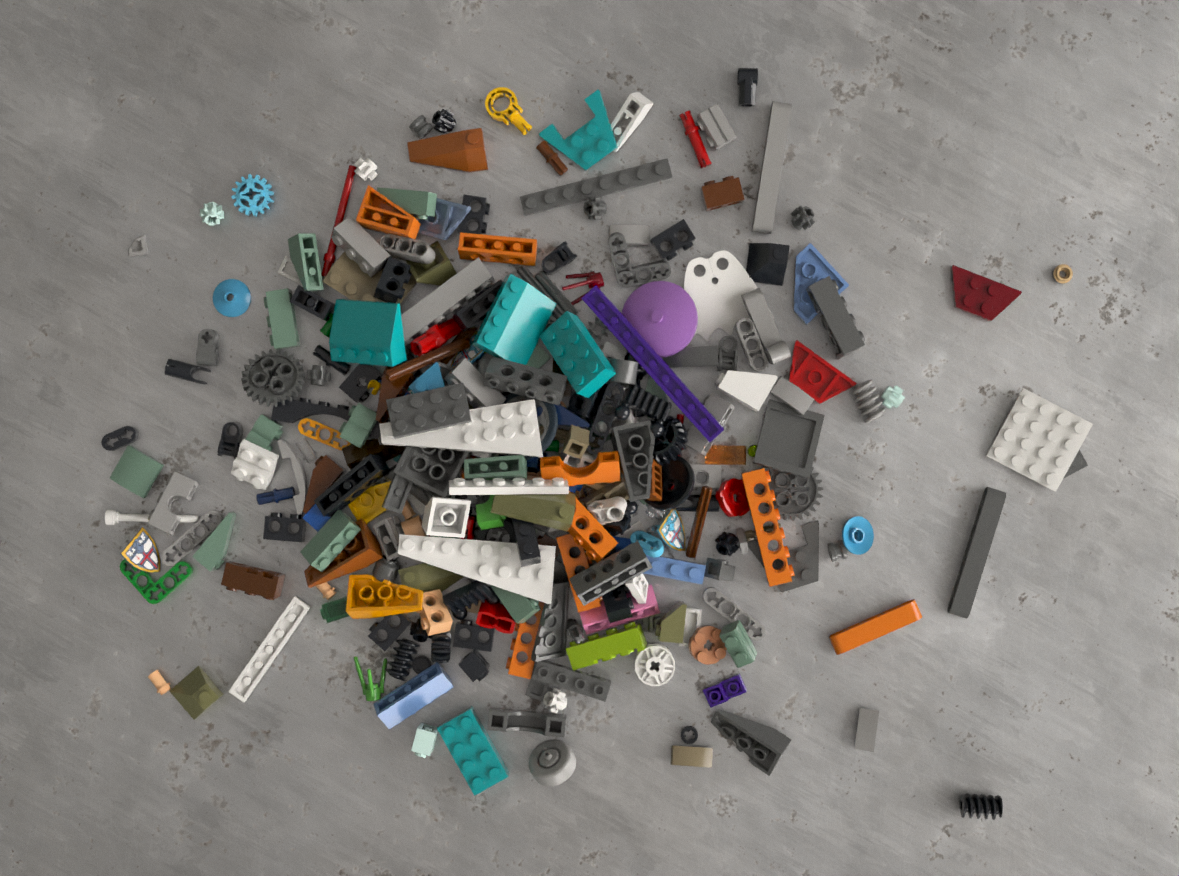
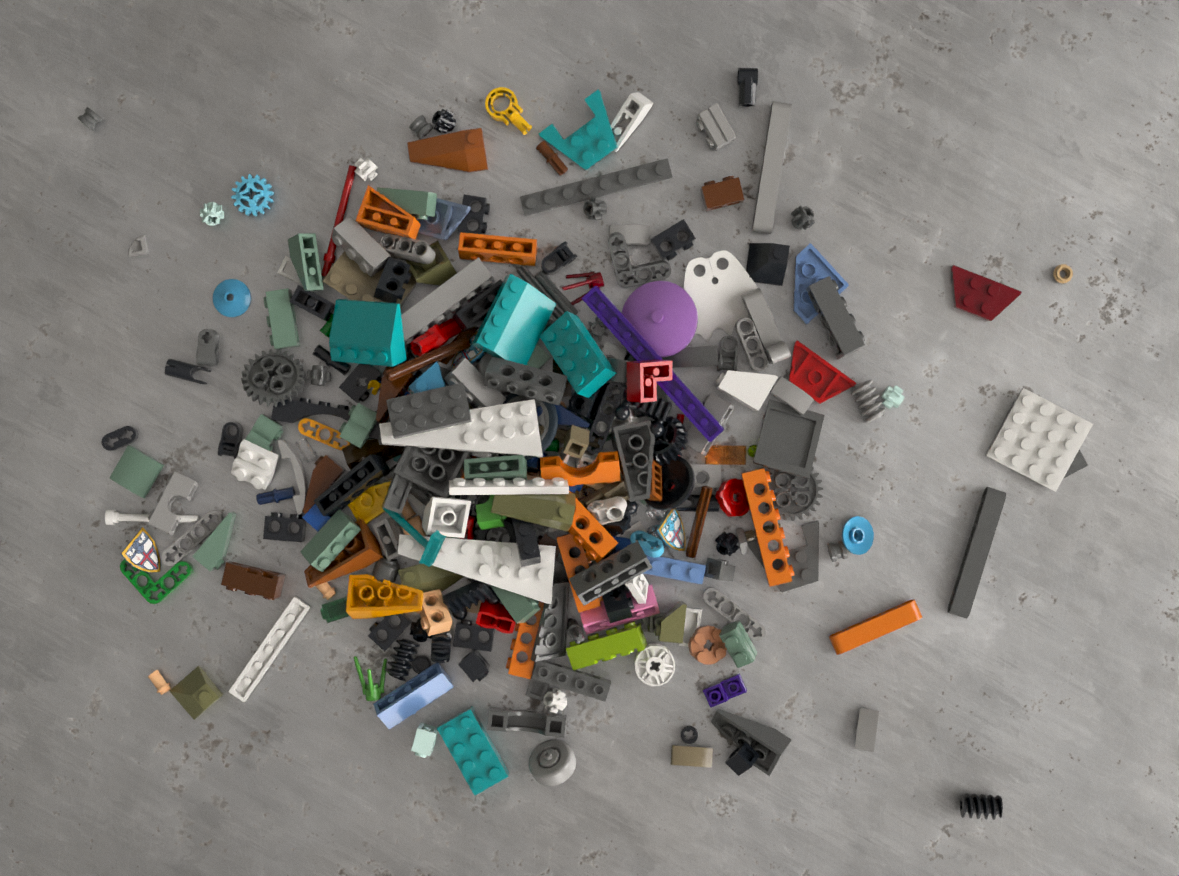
(90, 118): none -> dark grey wheel
(431, 547): none -> teal piece
(643, 379): none -> red brick
(695, 139): red pin -> none
(742, 758): none -> black brick

